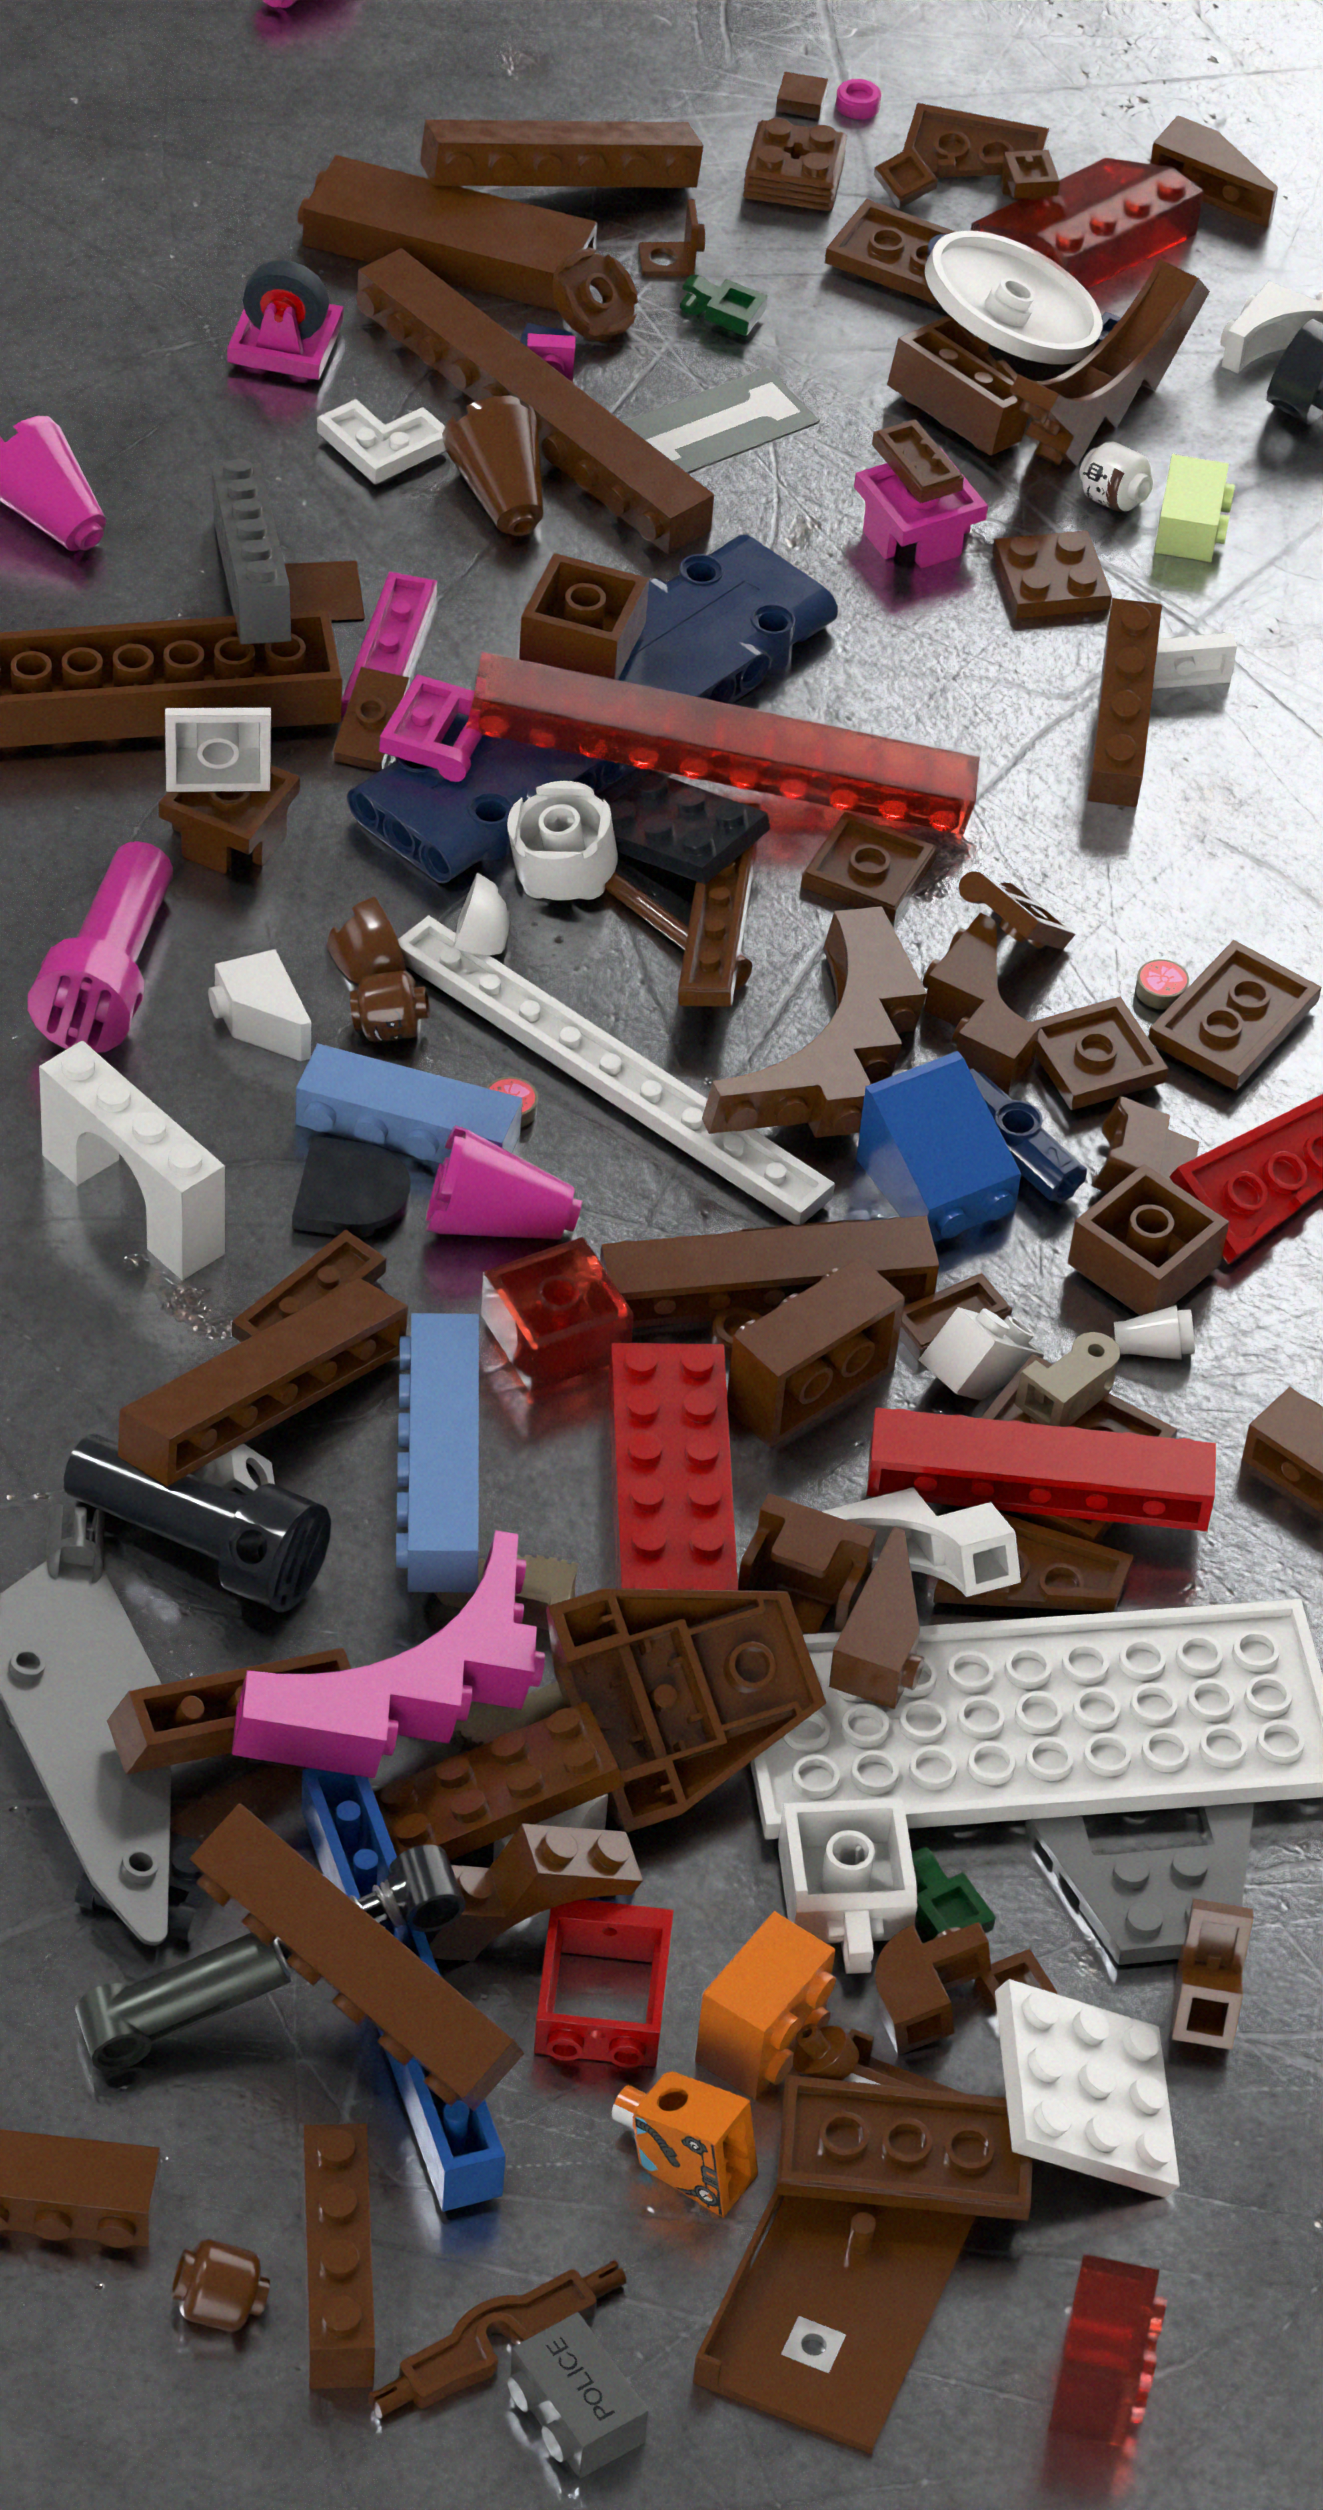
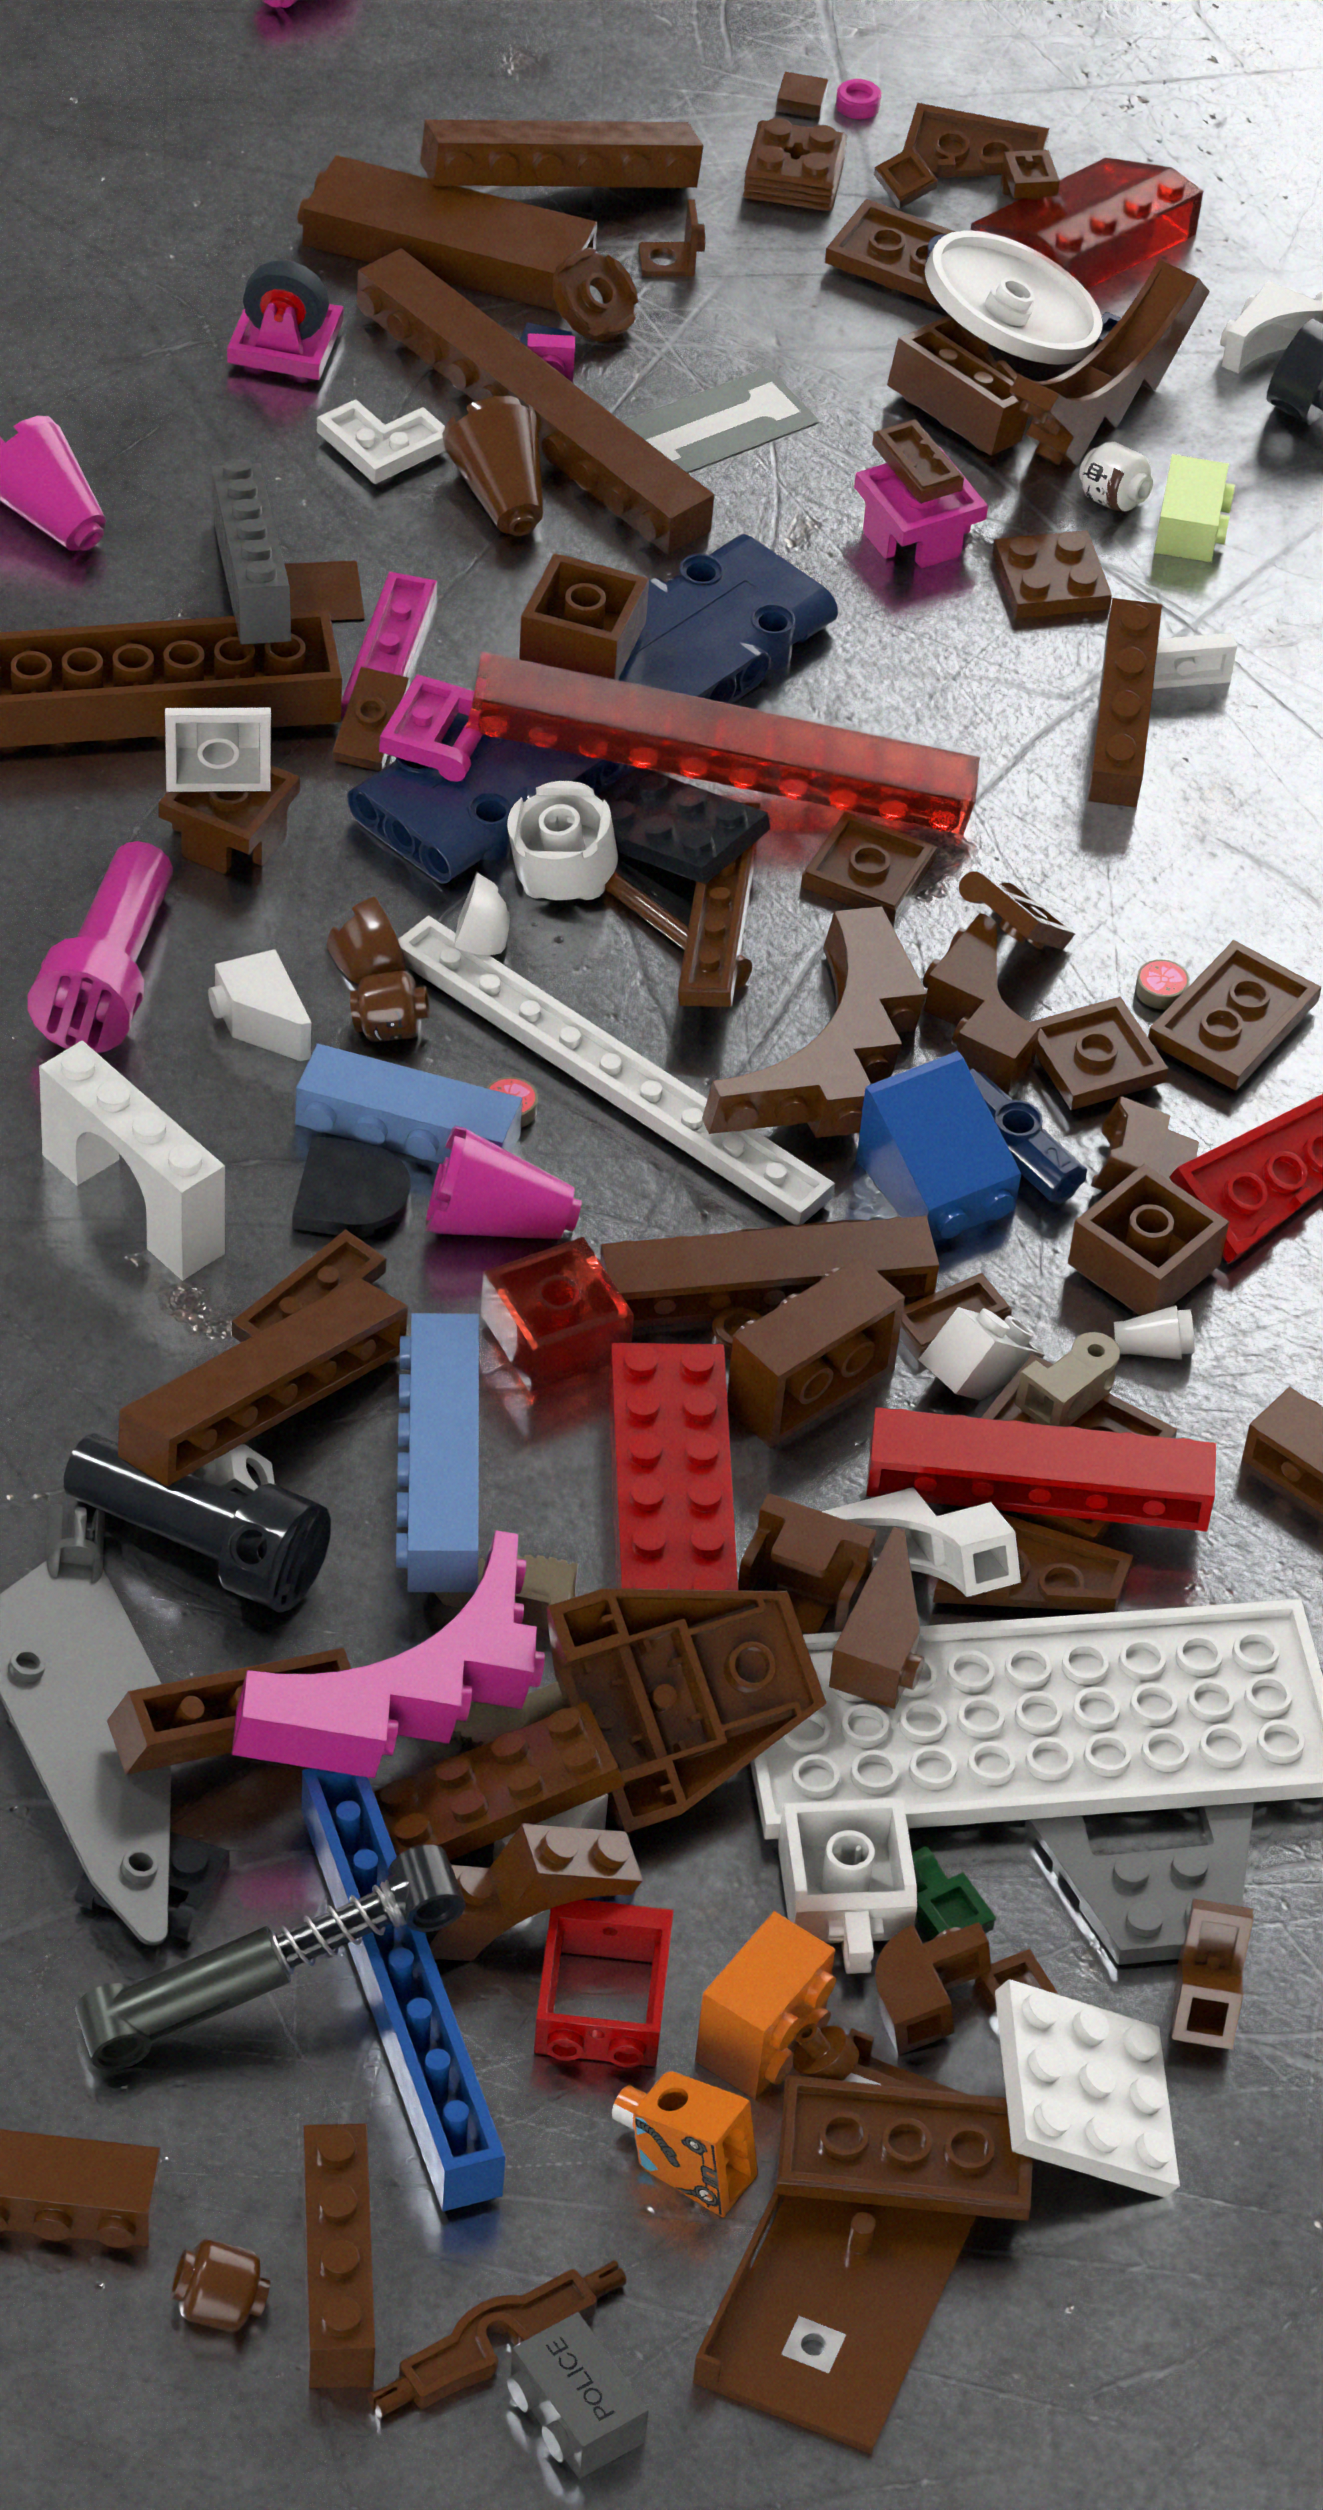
(356, 1957): reddish brown brick -> none
(725, 305): dark green plate -> none
(1108, 2350): clear red brick -> none
(1217, 168): reddish brown slope -> none

